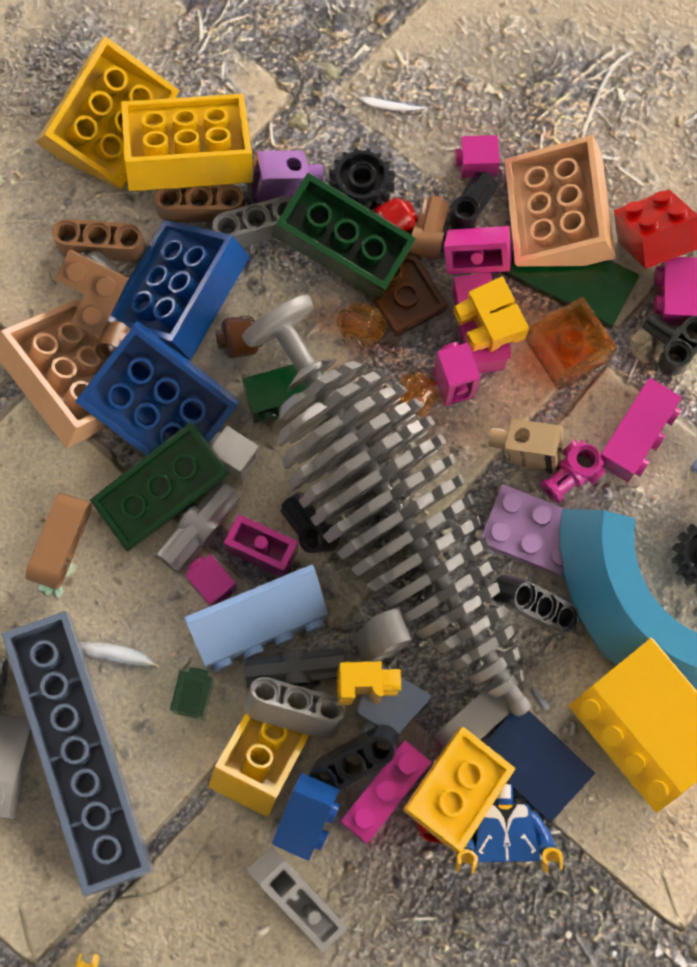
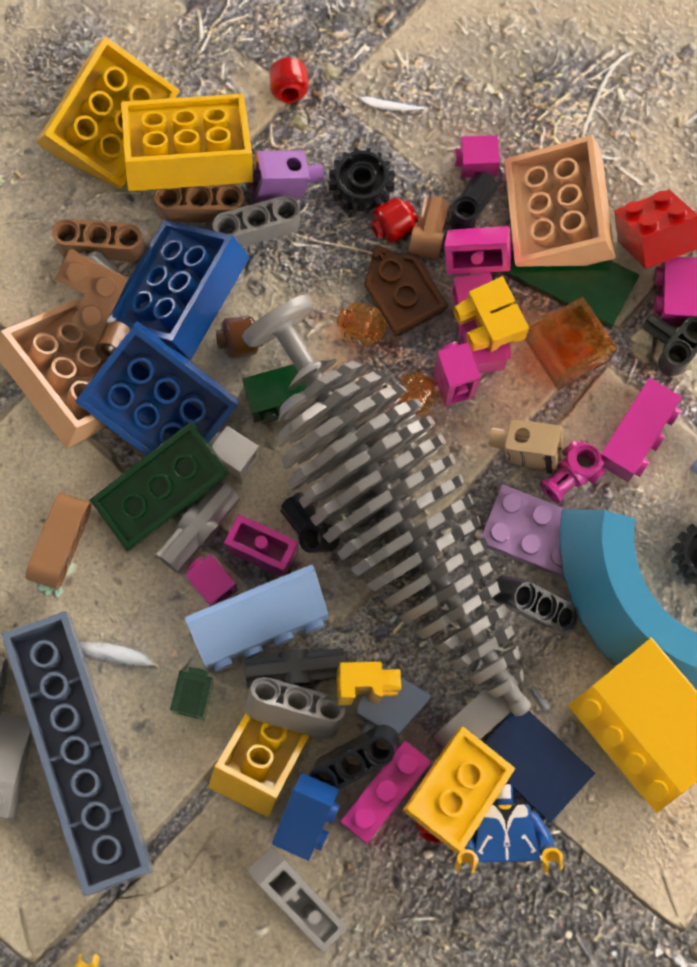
(288, 80): none -> red head
(343, 236): dark green brick -> none
(382, 637): light grey beam -> none

